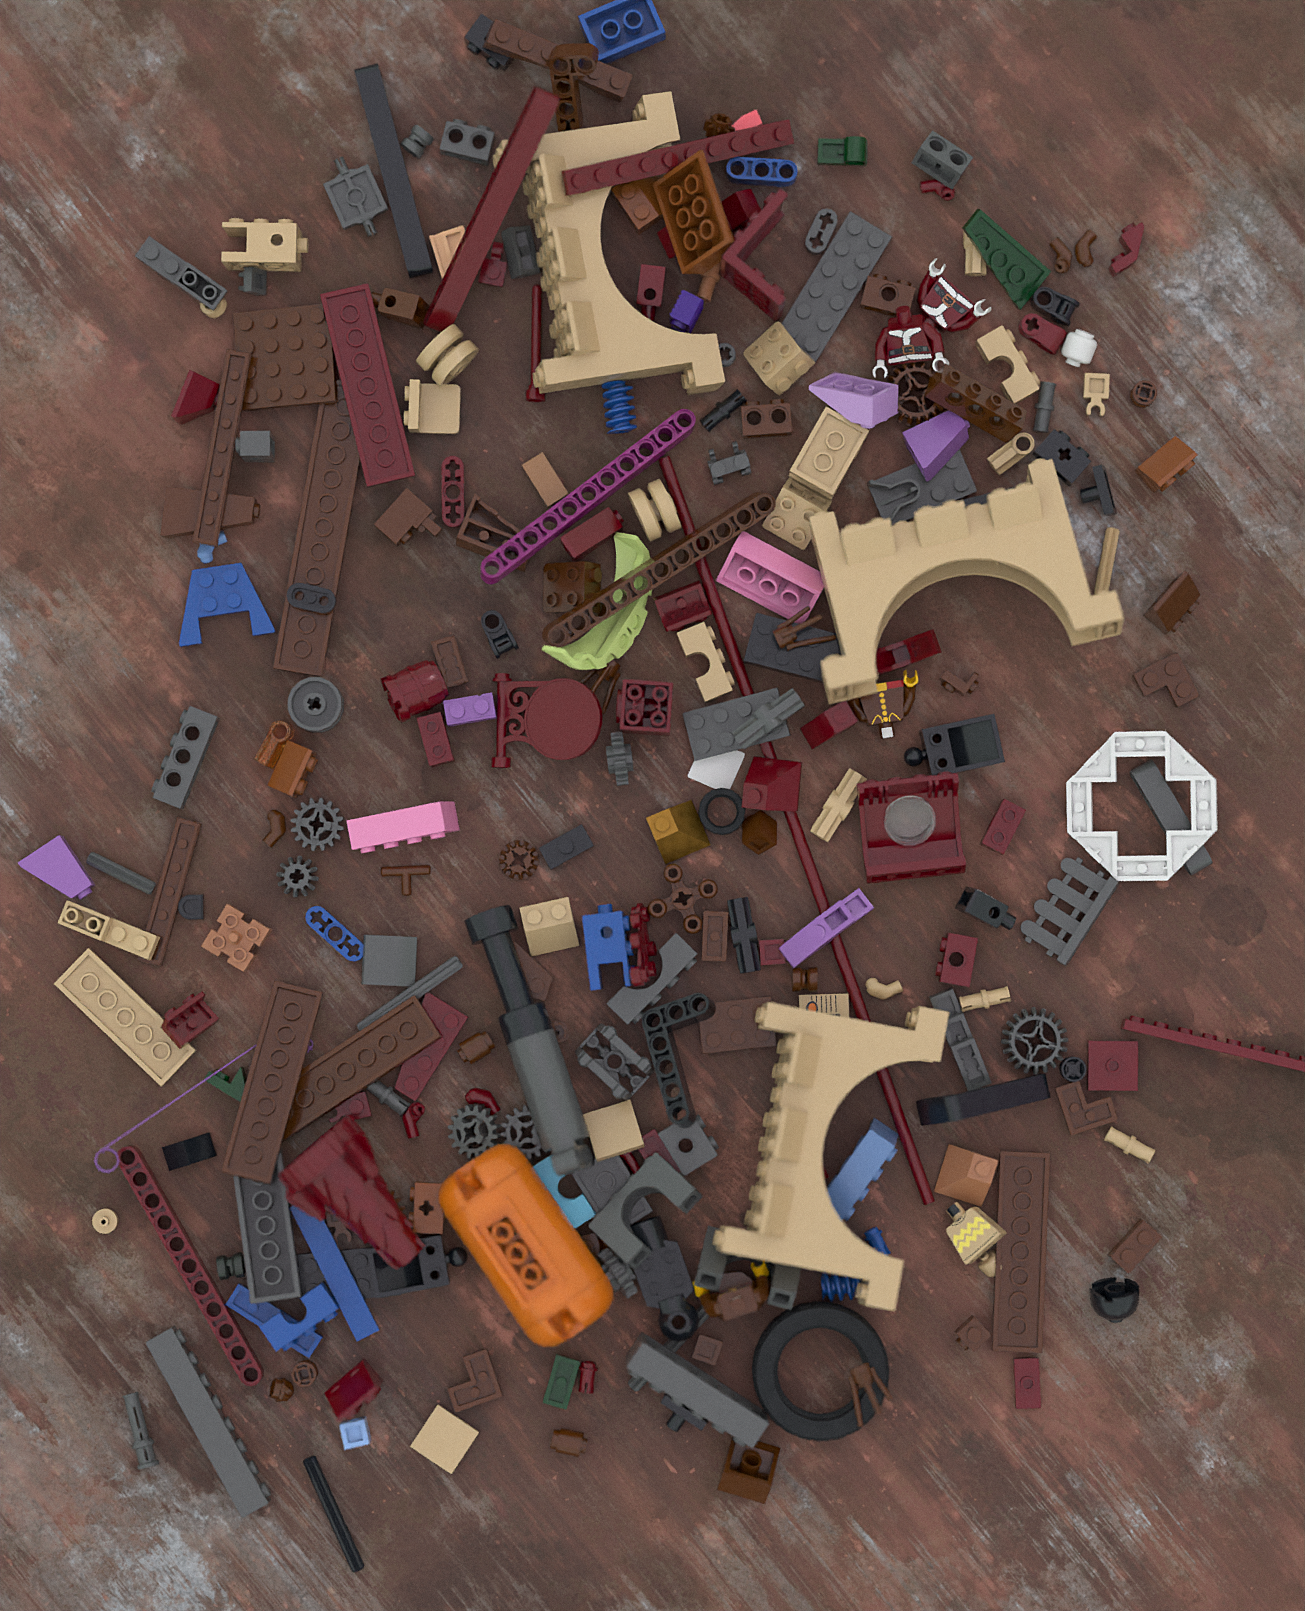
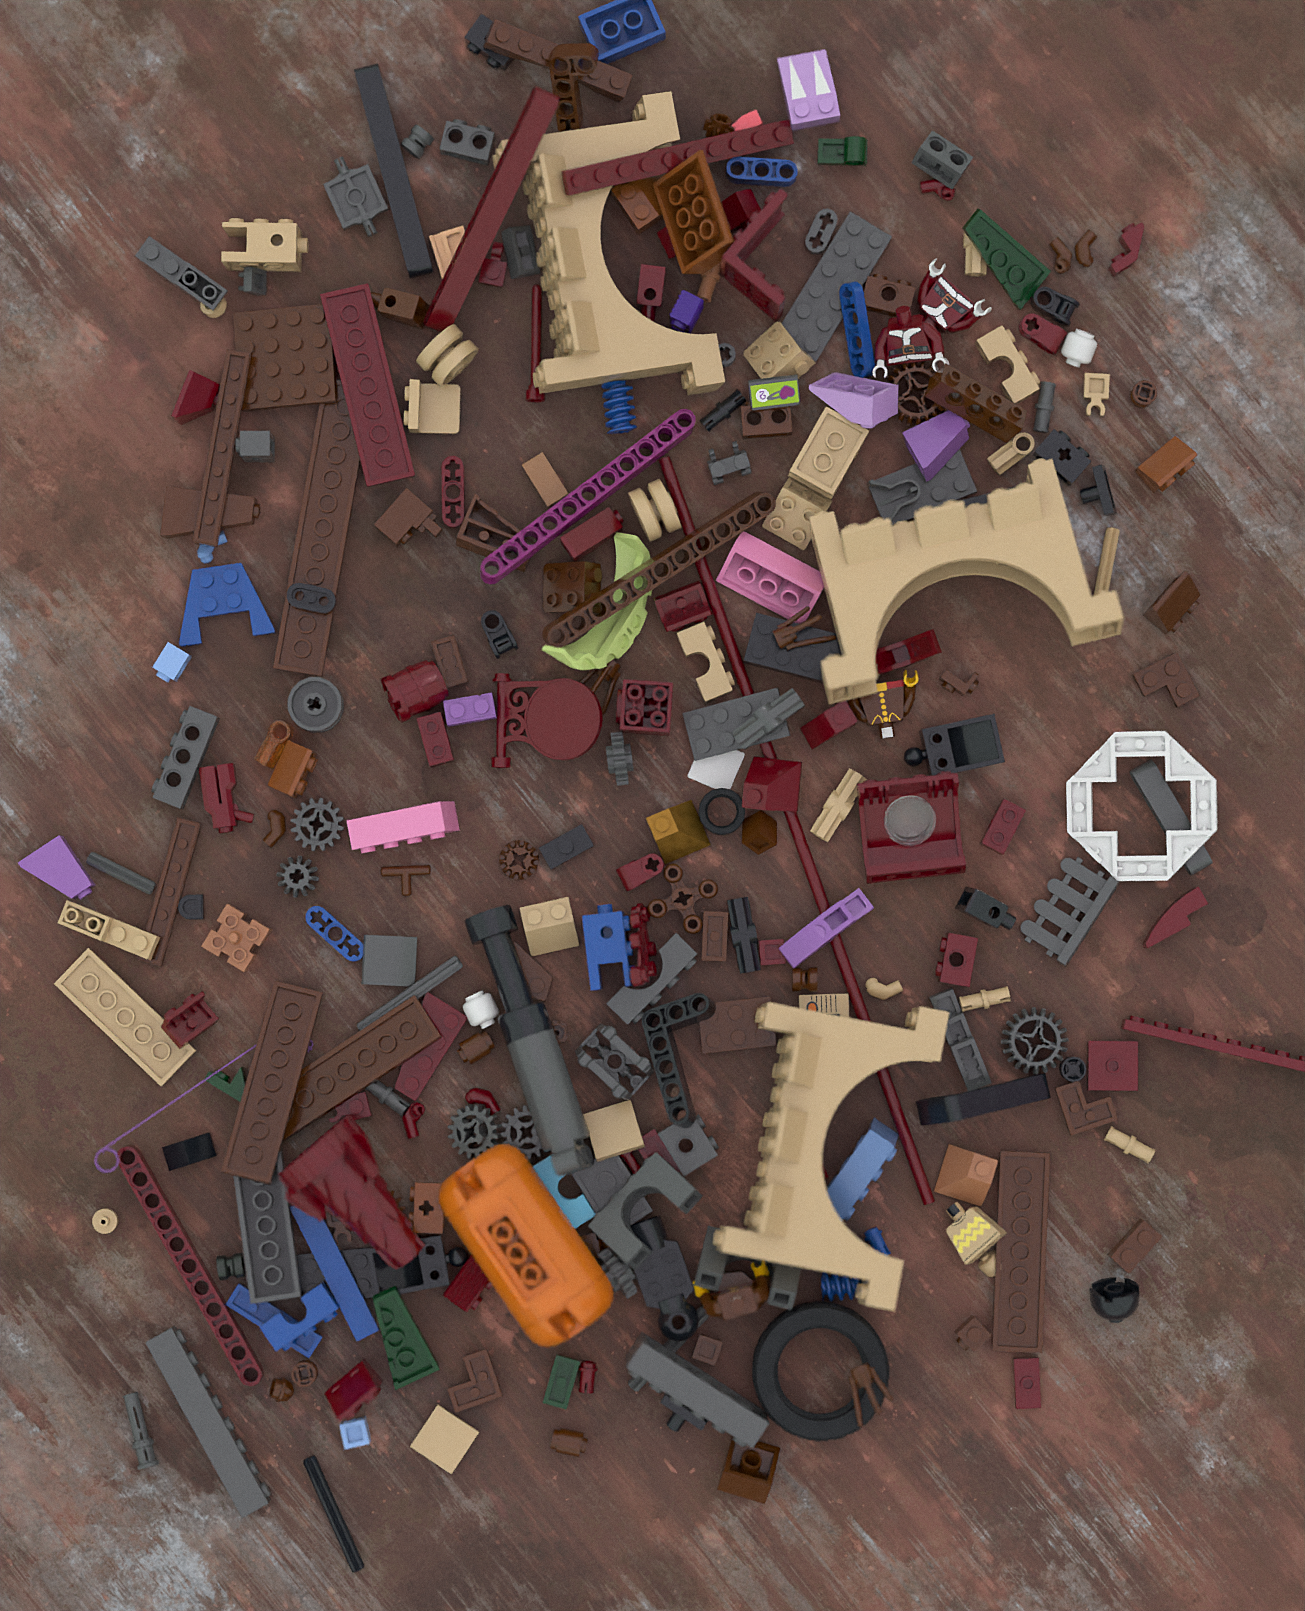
(171, 663): none -> light blue brick
(224, 812): none -> dark red piece
(404, 1343): none -> dark green wing
(467, 1286): none -> dark red brick
(480, 1009): none -> white head
(636, 872): none -> dark red piece
(774, 392): none -> slope
(808, 90): none -> lavender slope
(855, 330): none -> blue beam
(1175, 917): none -> dark red slope

